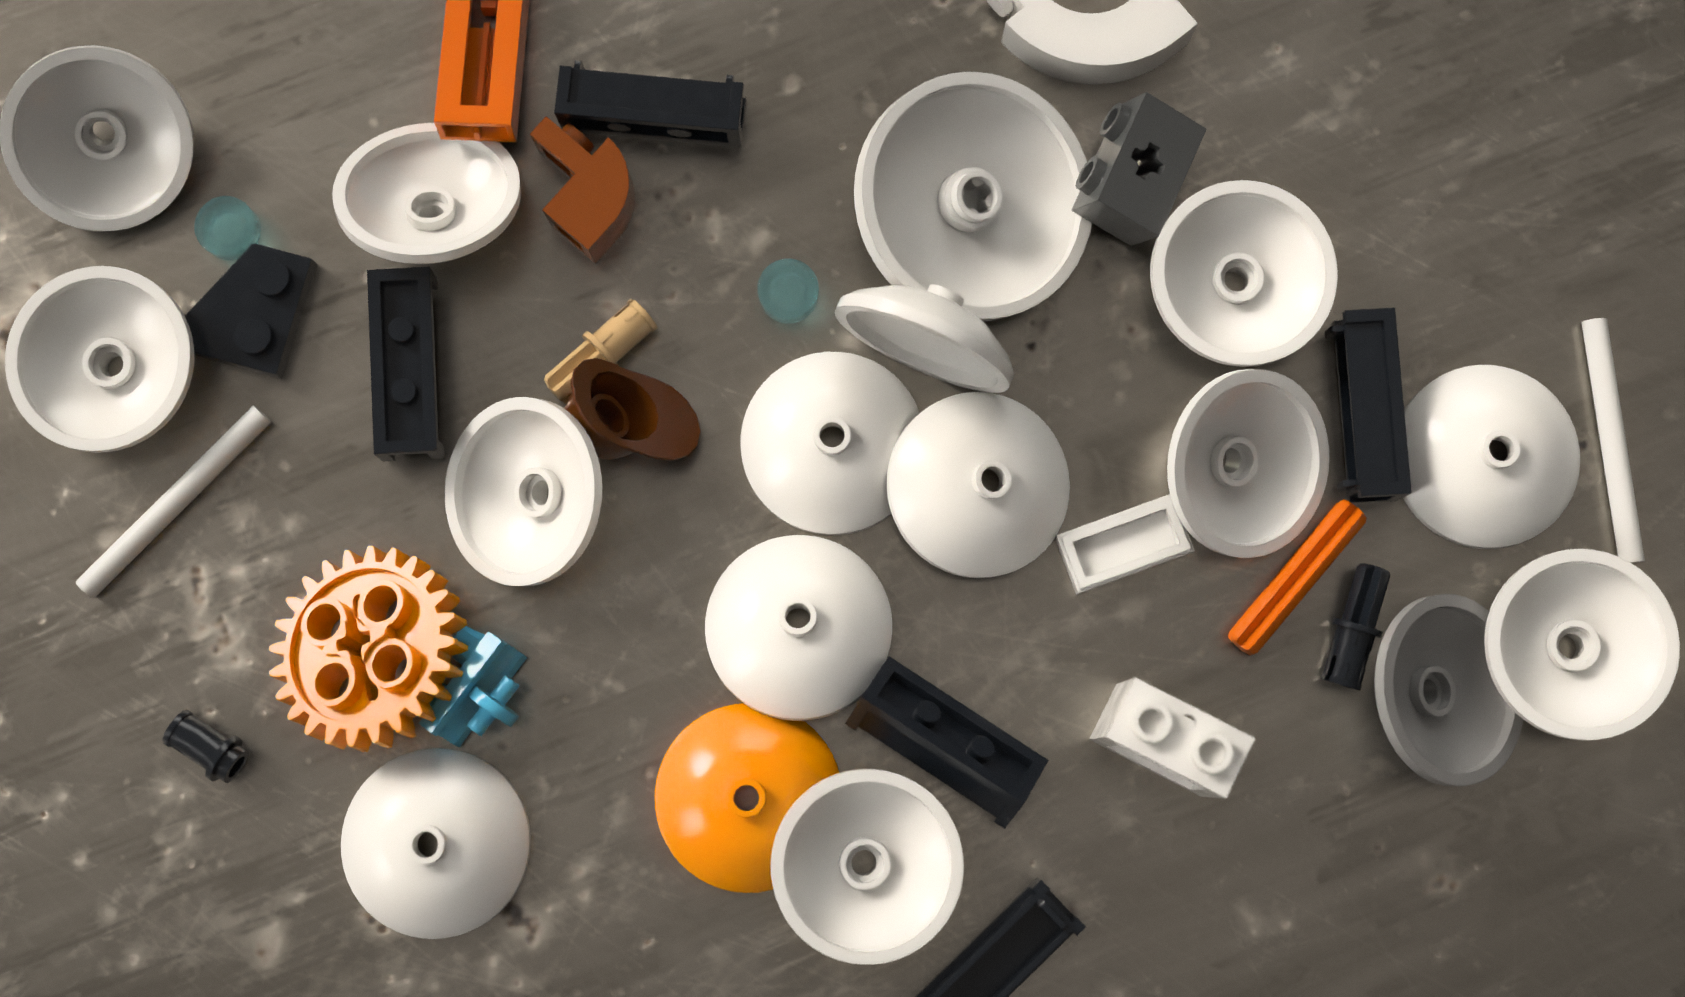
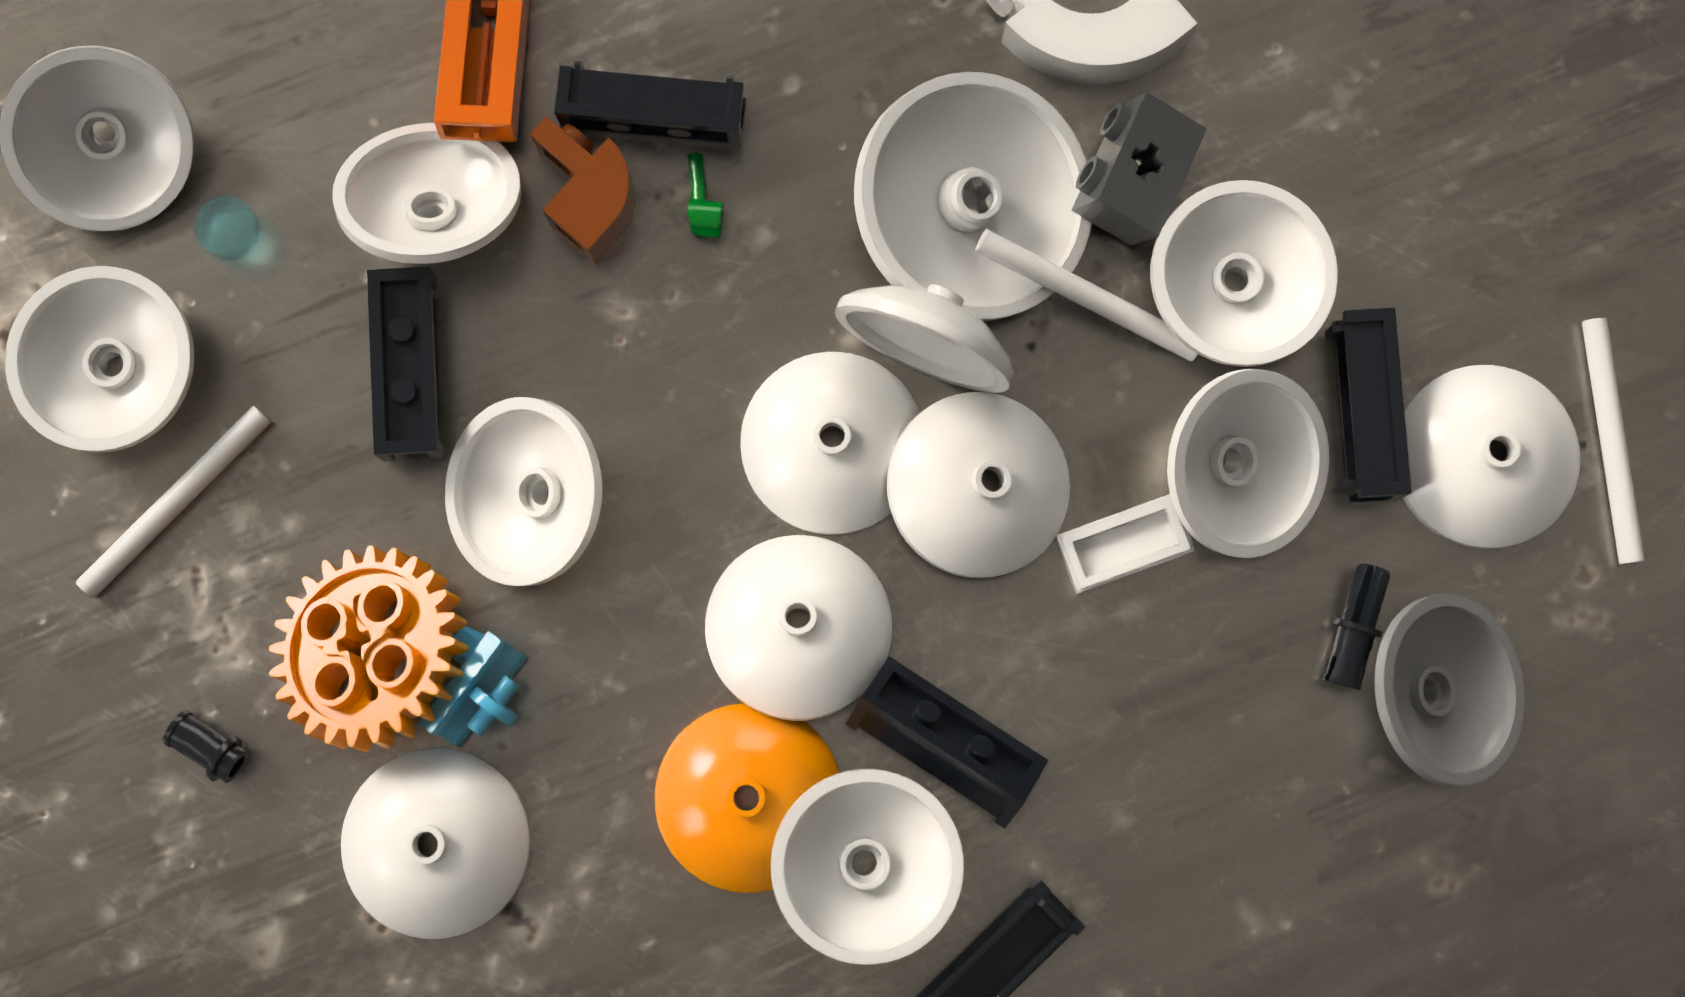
(253, 311): black wing -> none
(607, 343): tan axle -> none
(631, 413): reddish brown piece -> none
(703, 215): none -> green hand
(788, 290): clear light blue tile -> none
(1081, 292): none -> white bar
(1155, 734): white window -> none
(1297, 577): orange axle -> none
(1621, 638): white dish -> none

